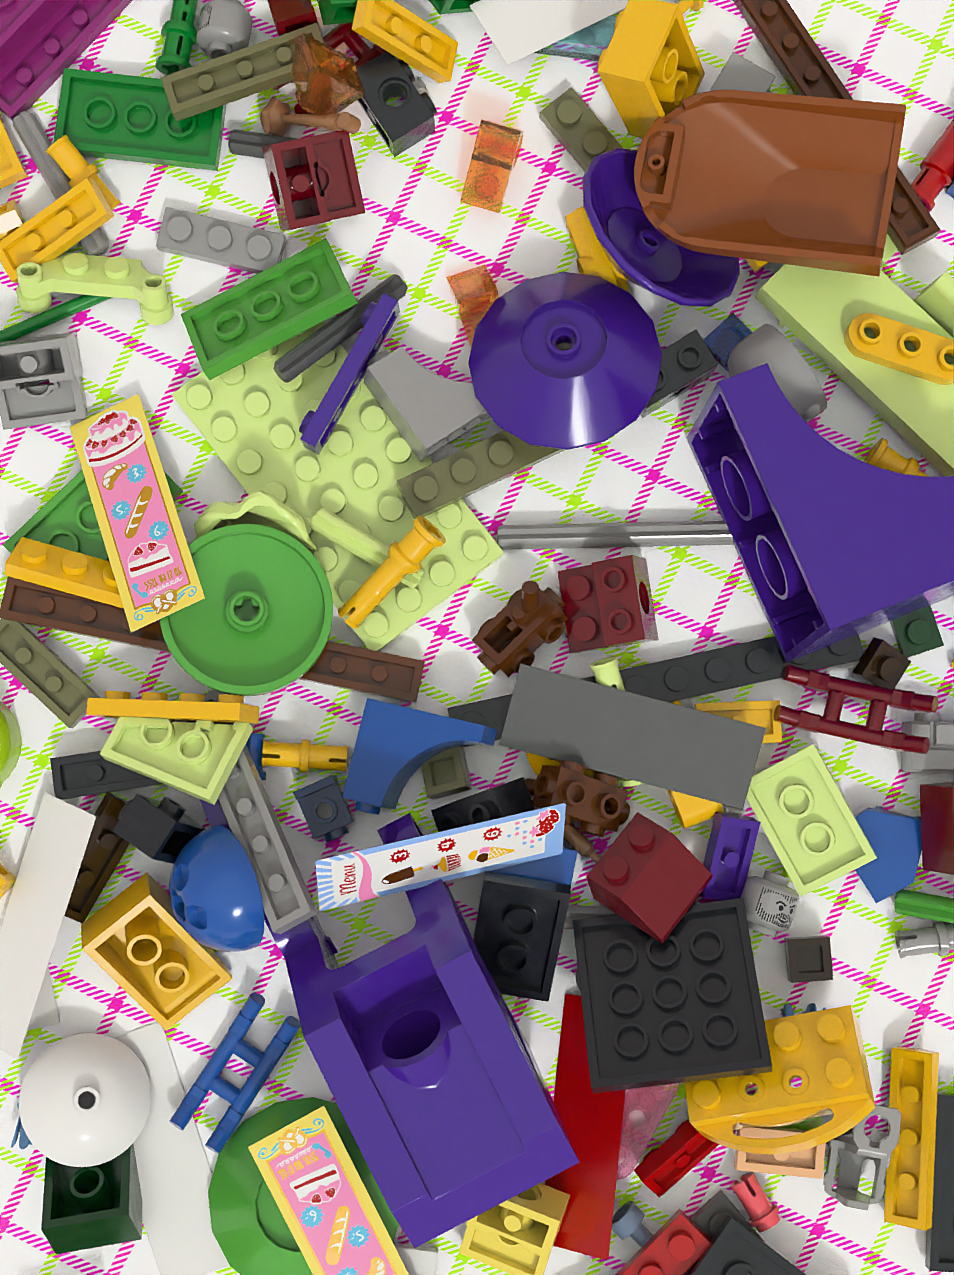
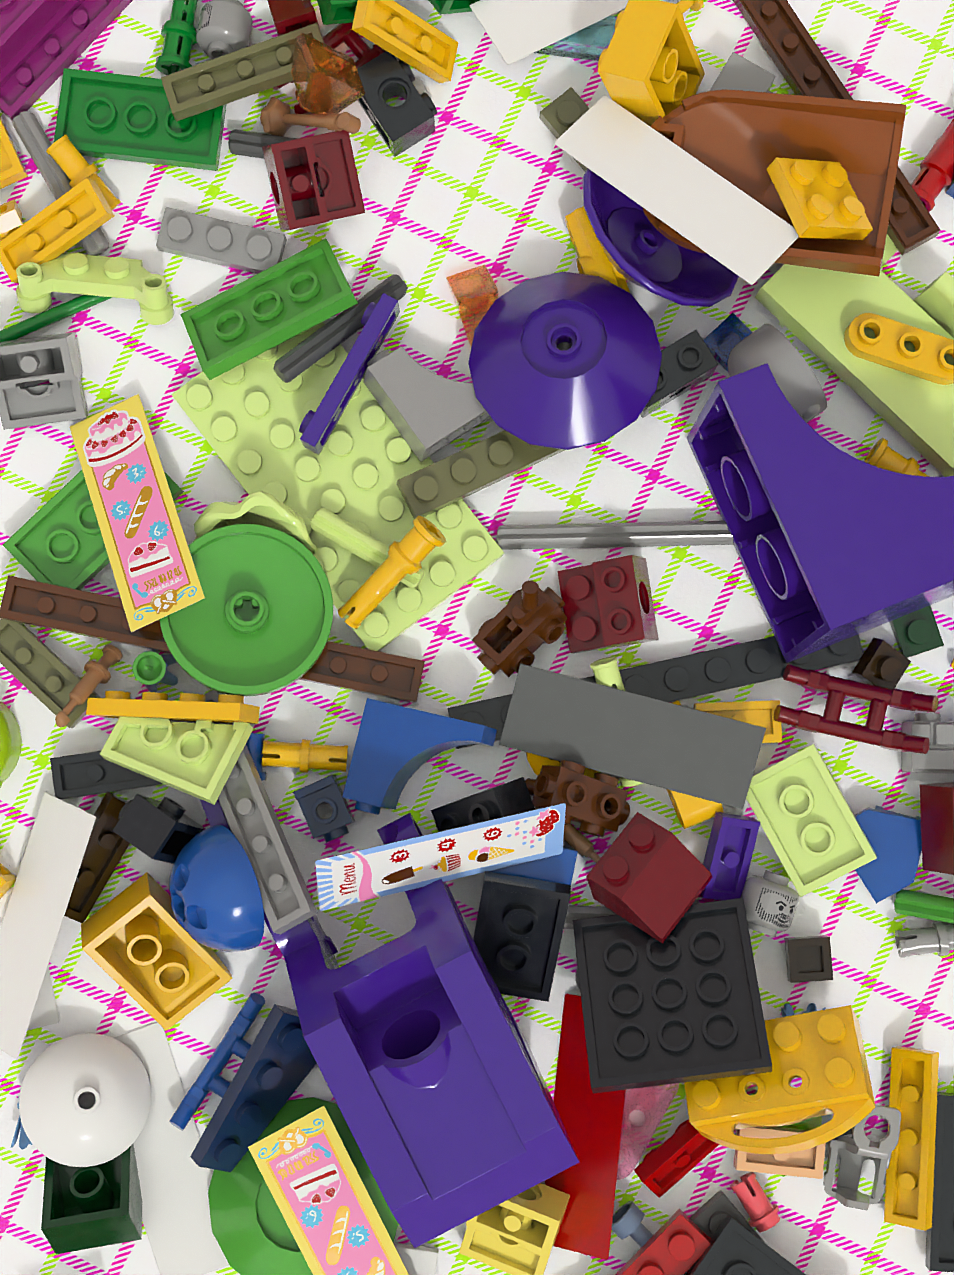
(63, 571): yellow plate -> none
(95, 673): none -> medium nougat piece
(151, 669): none -> bright green piece
(258, 1091): none -> dark blue wing
(446, 773): olive plate -> none
(491, 165): clear orange plate -> none
(678, 189): none -> white sticker
(819, 199): none -> yellow plate

